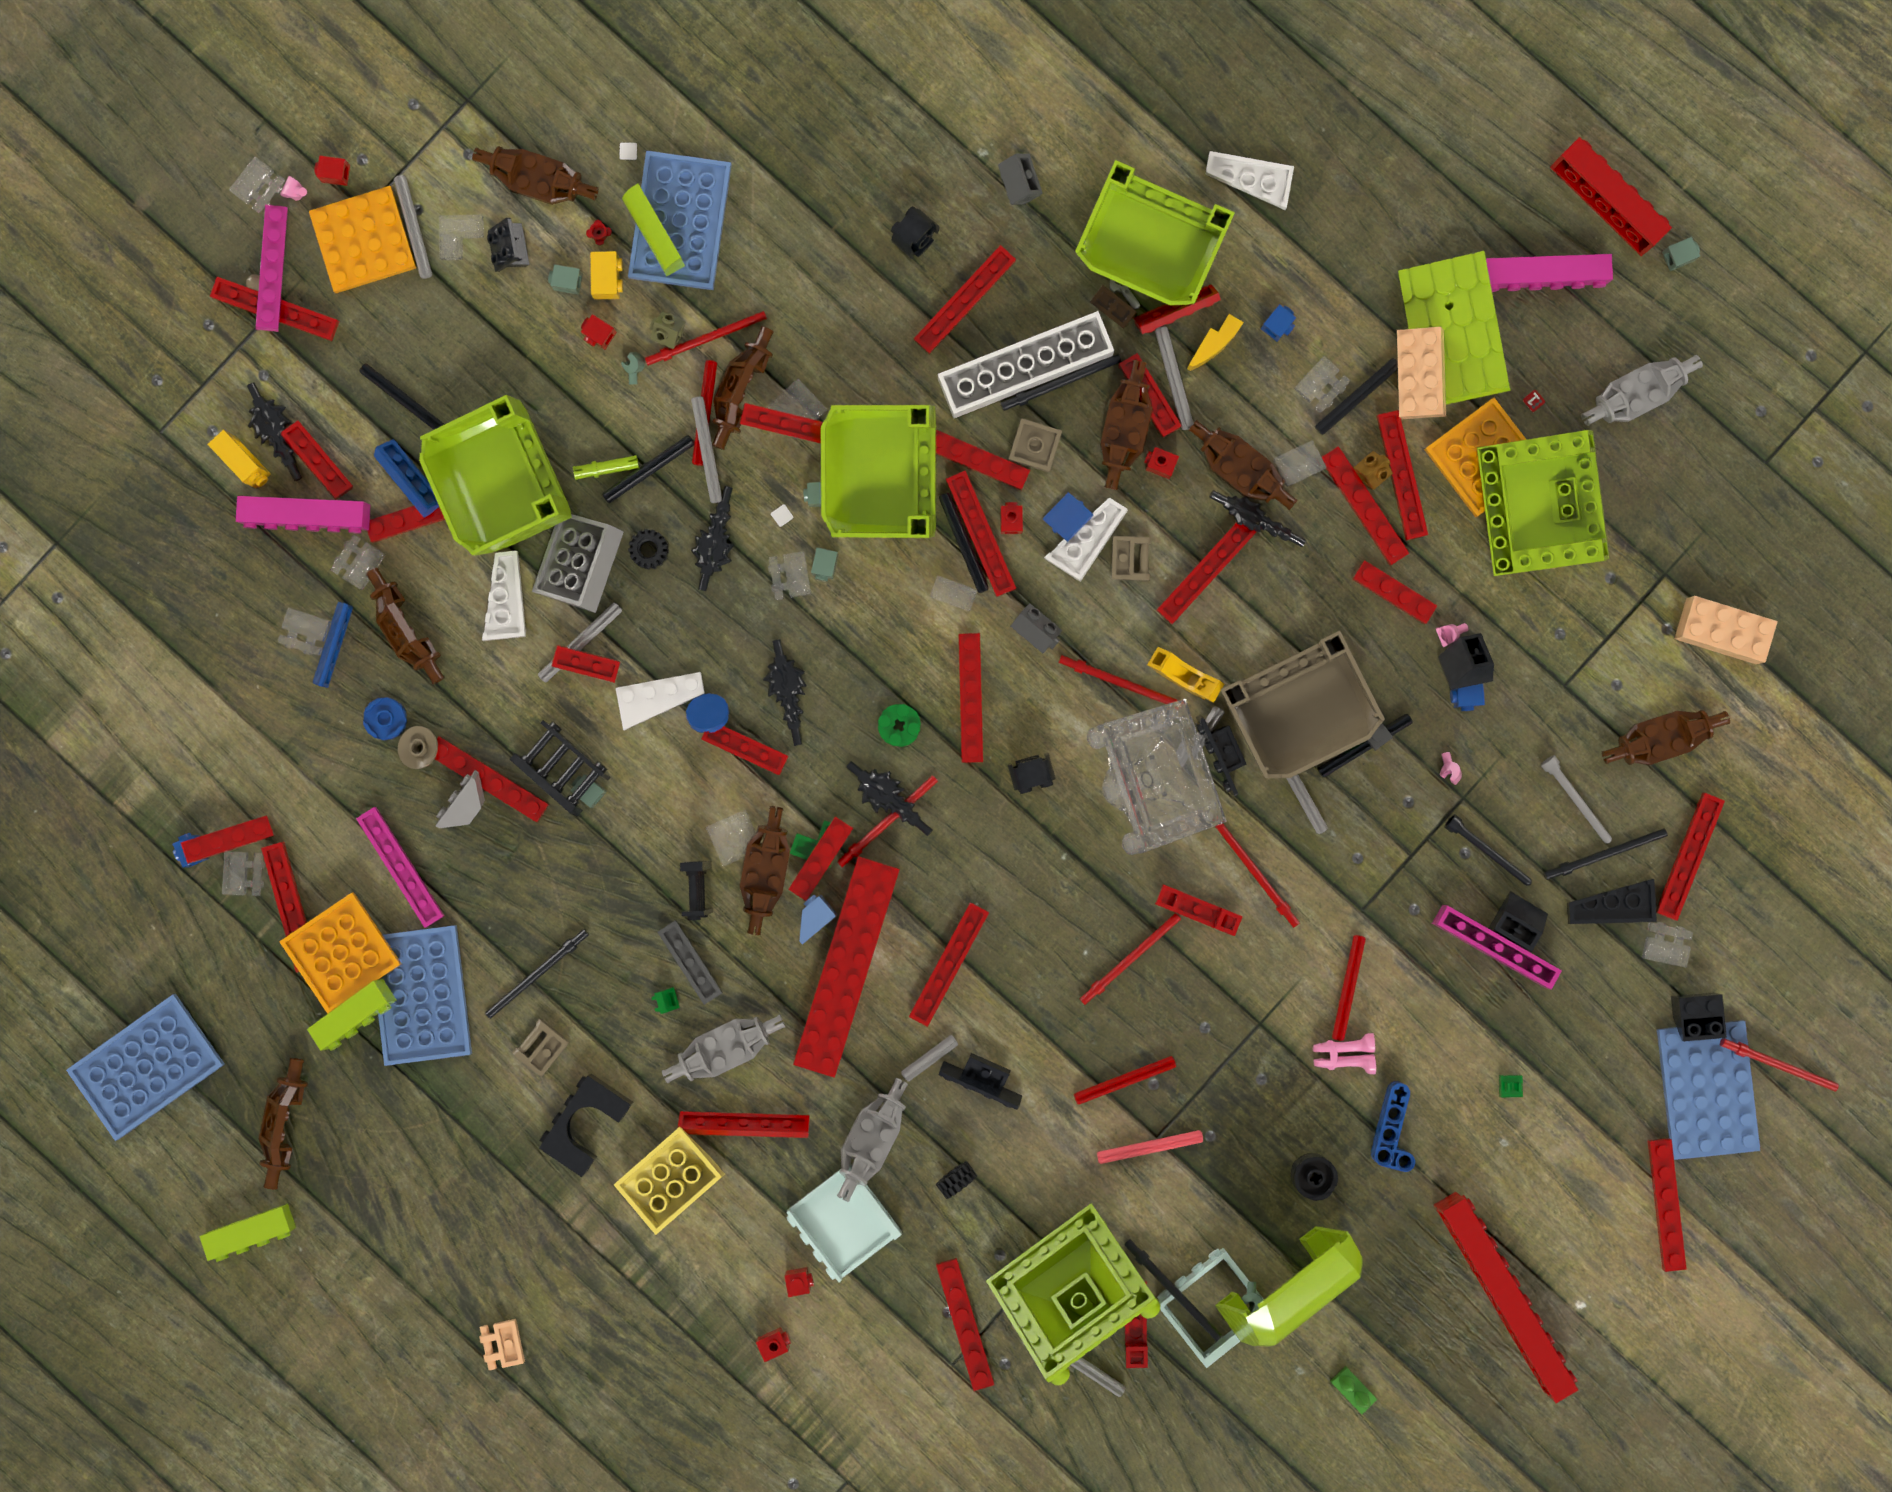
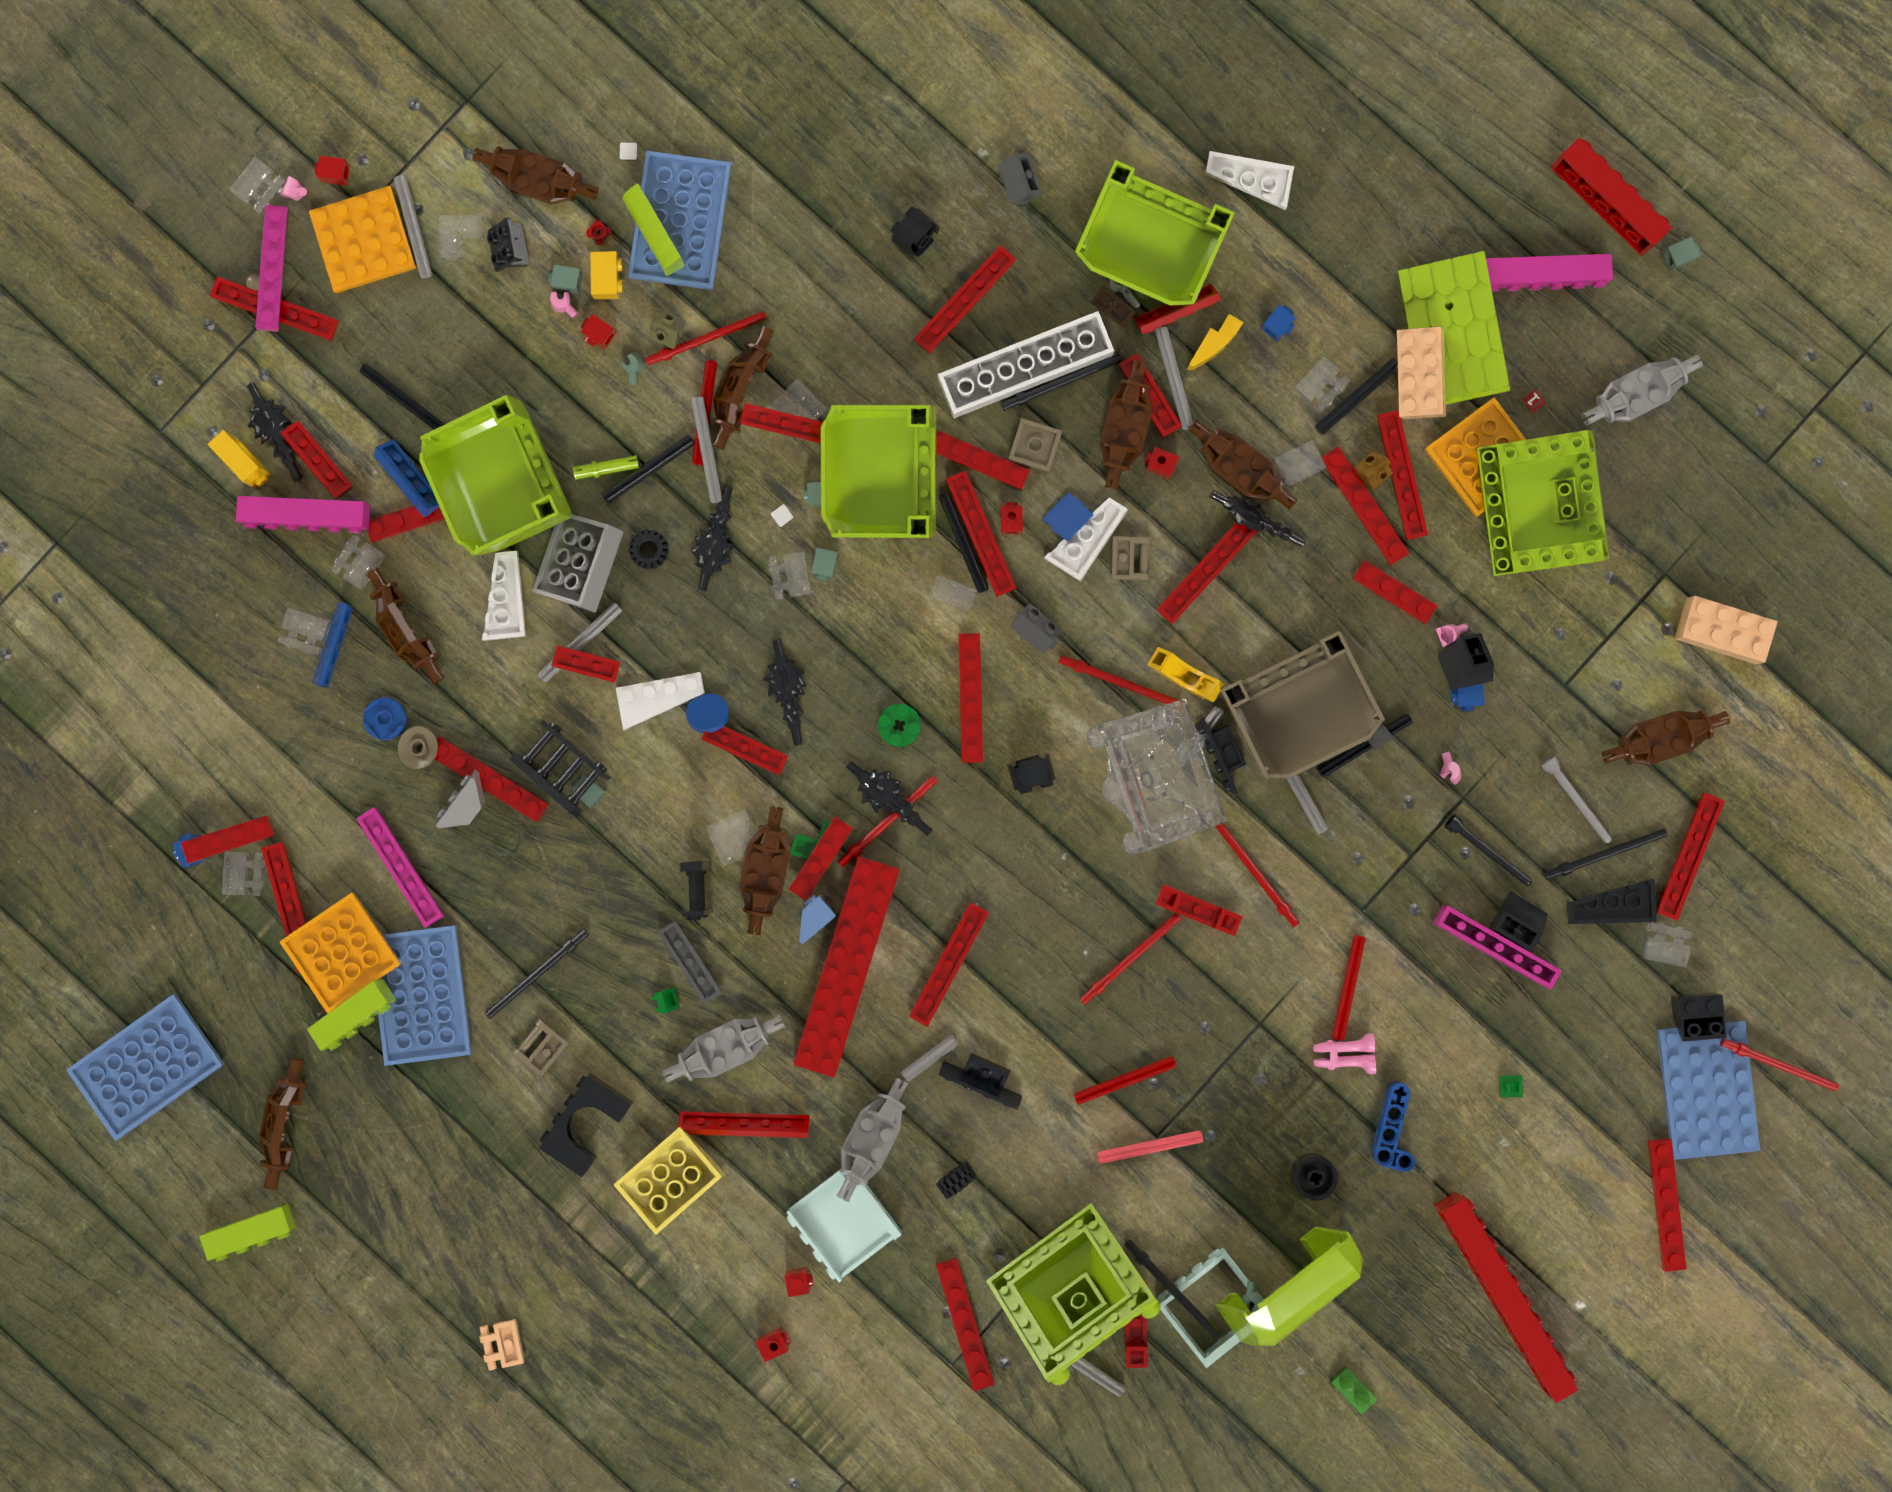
(563, 305): none -> bright pink piece

